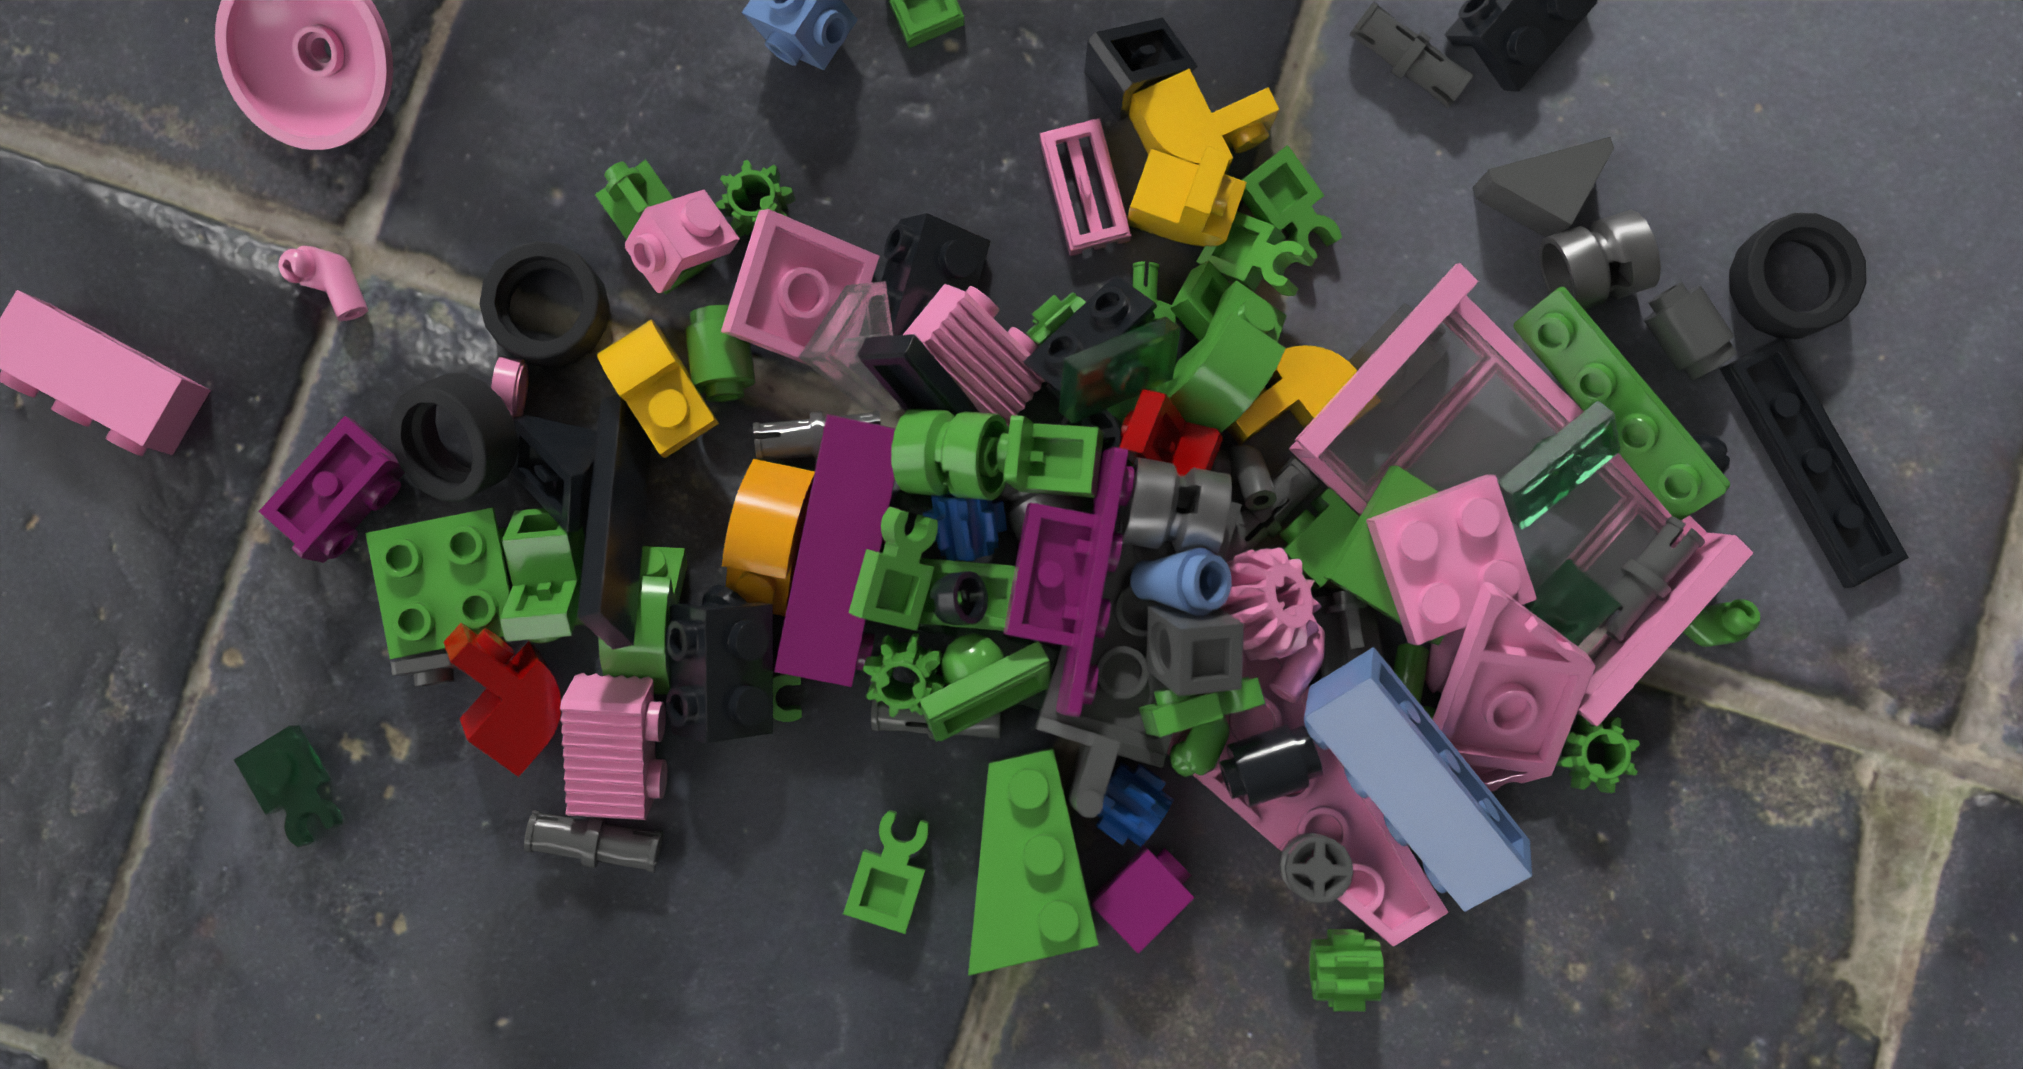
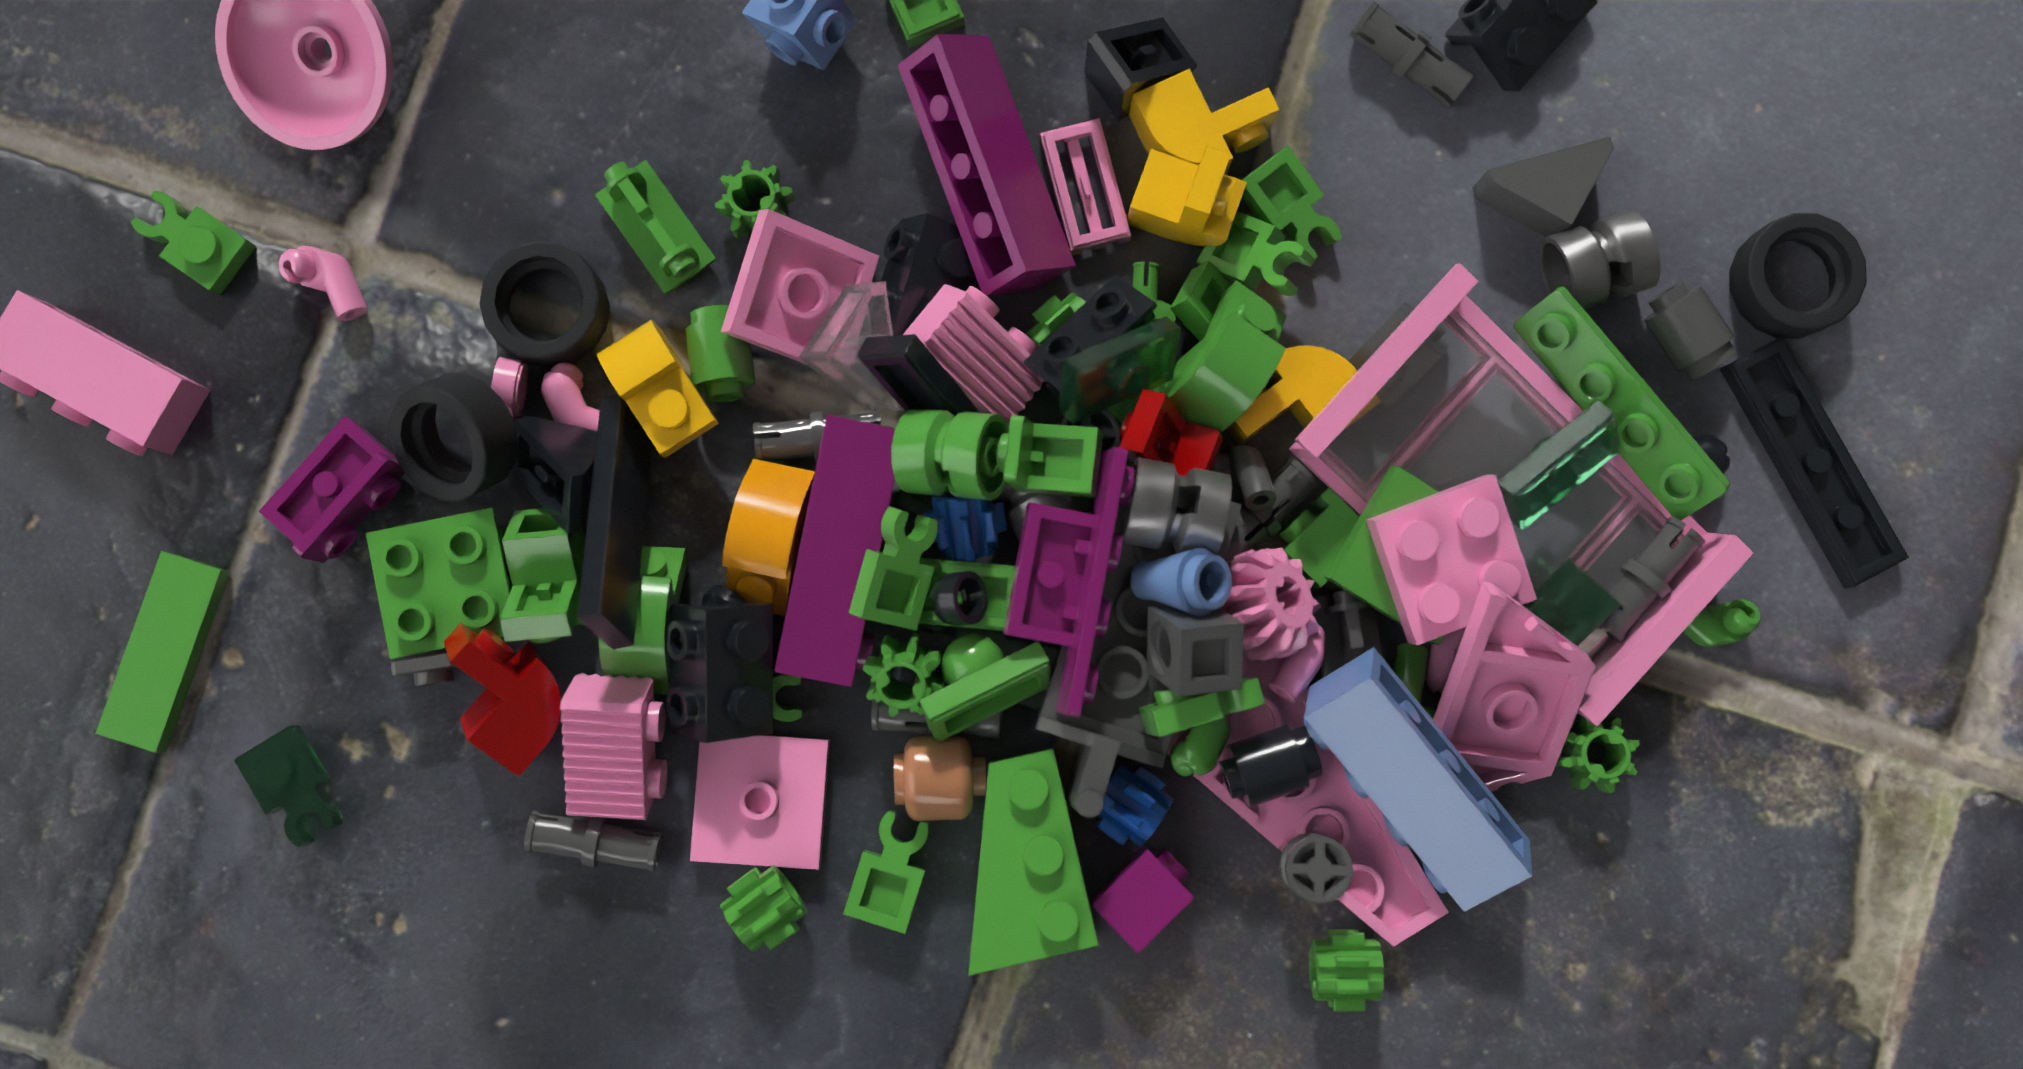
(163, 652): none -> bright green tile
(197, 243): none -> bright green plate
(564, 399): none -> bright pink arm
(679, 237): bright pink bracket -> none
(761, 801): none -> bright pink plate
(763, 908): none -> bright green gear
(938, 778): none -> nougat head
(986, 164): none -> magenta brick

